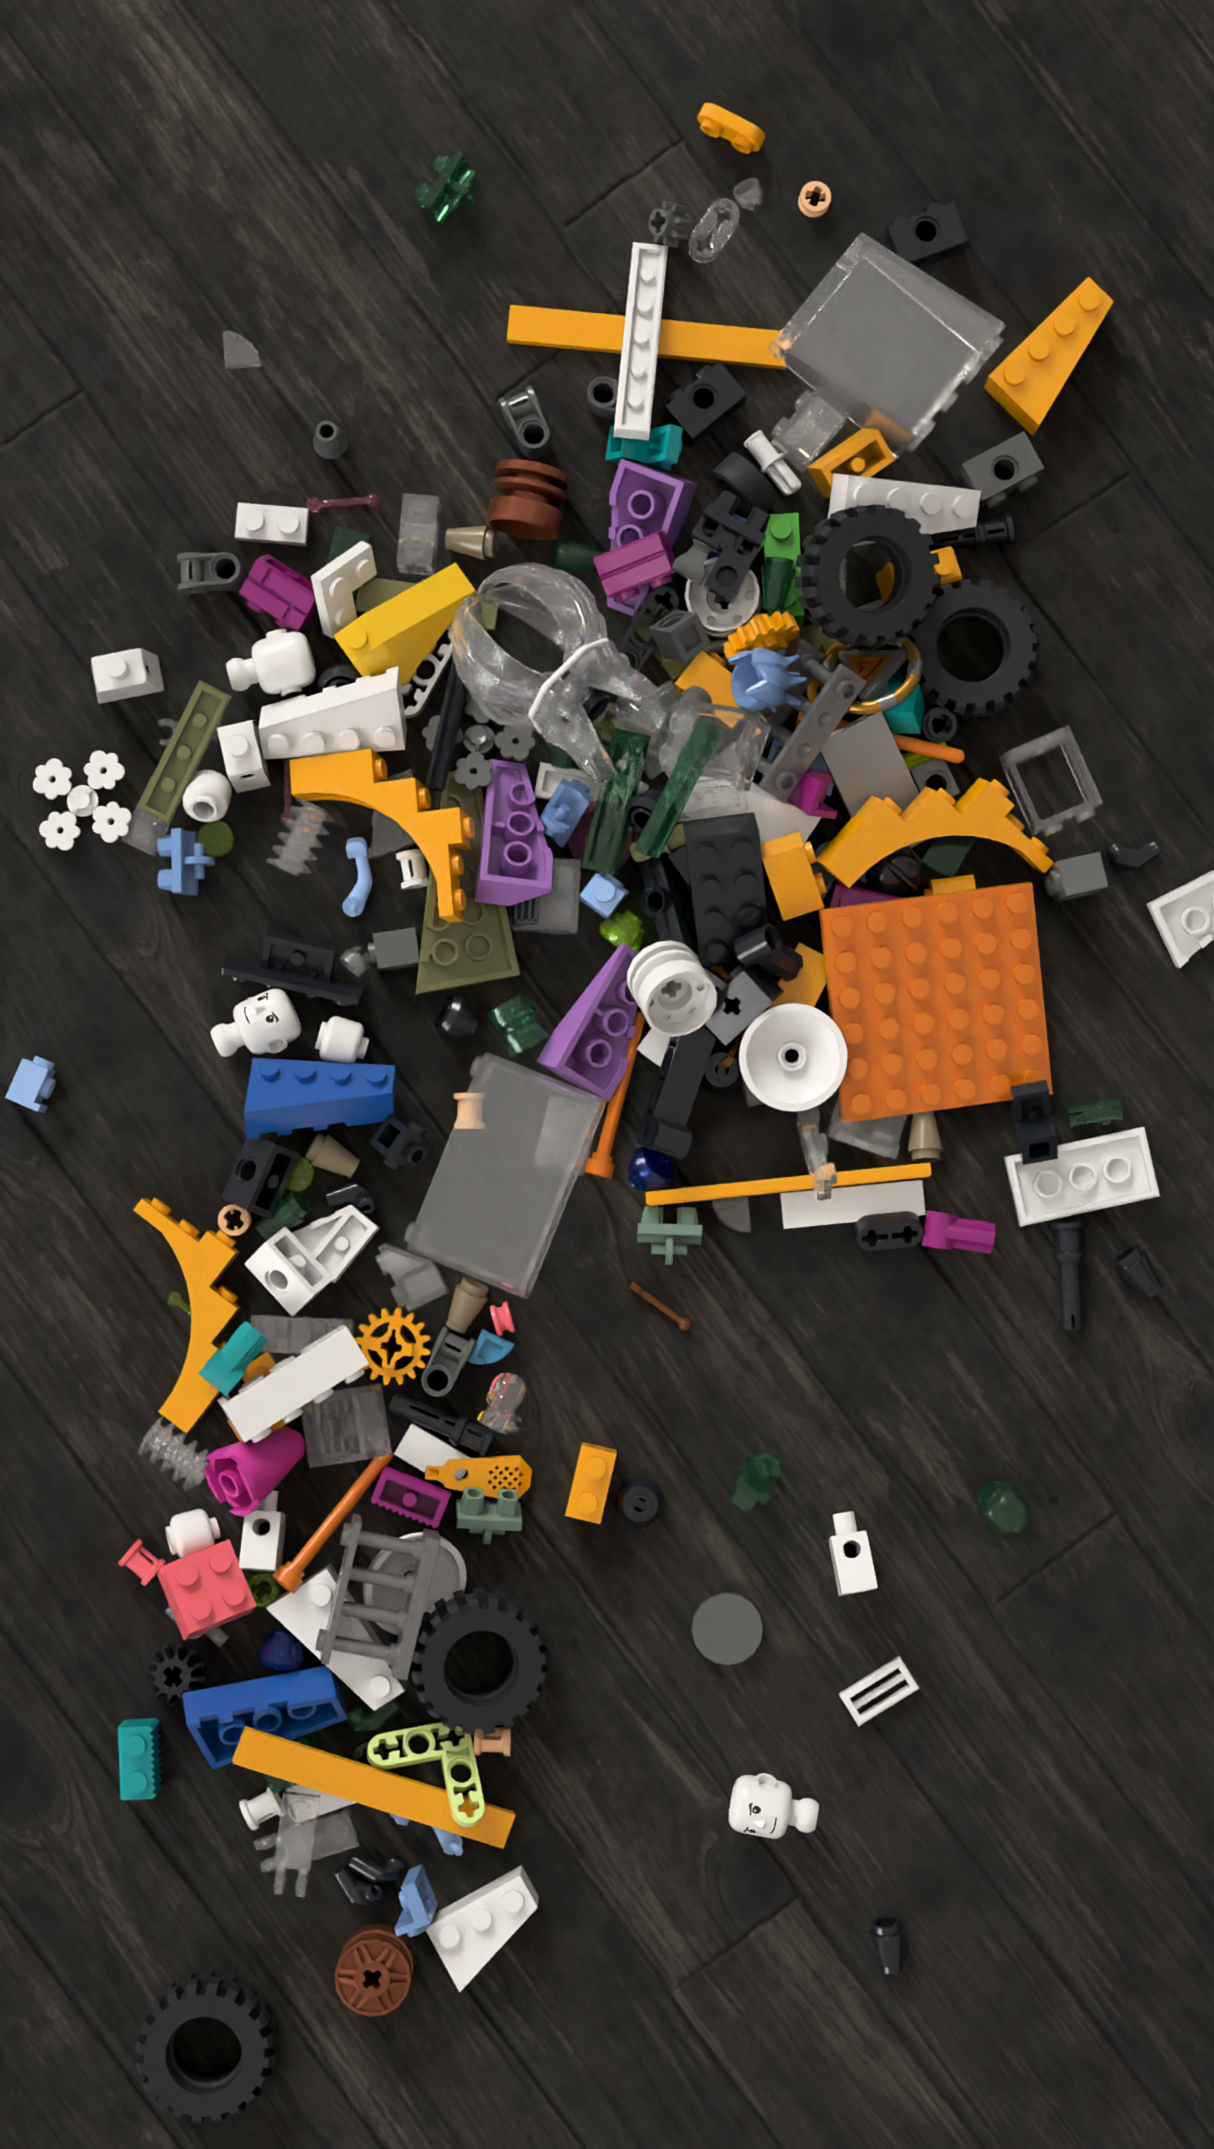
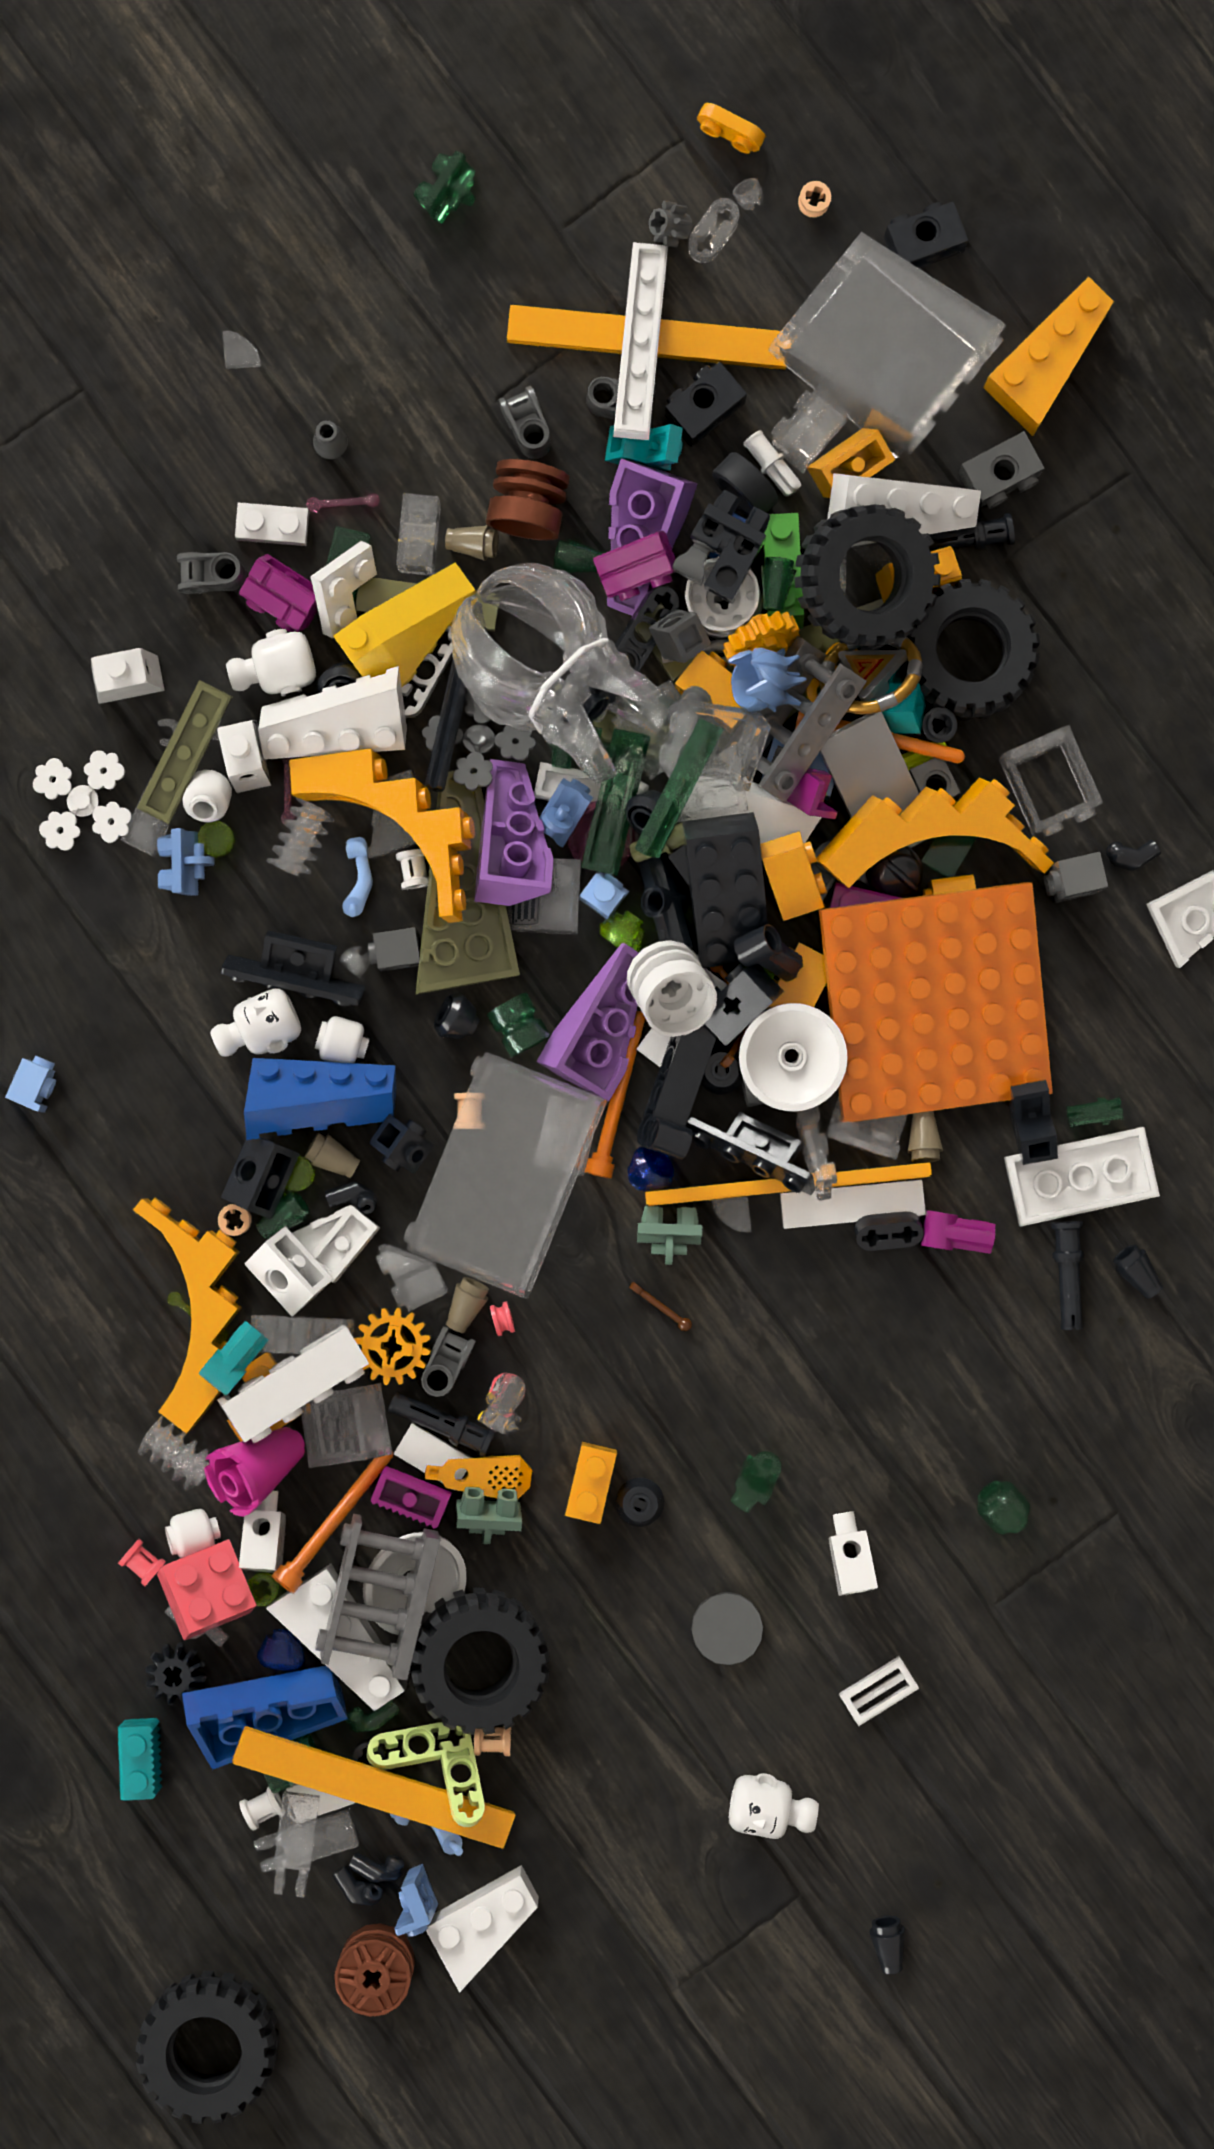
(489, 1348): dark azure tile -> none
(758, 1146): none -> black bracket

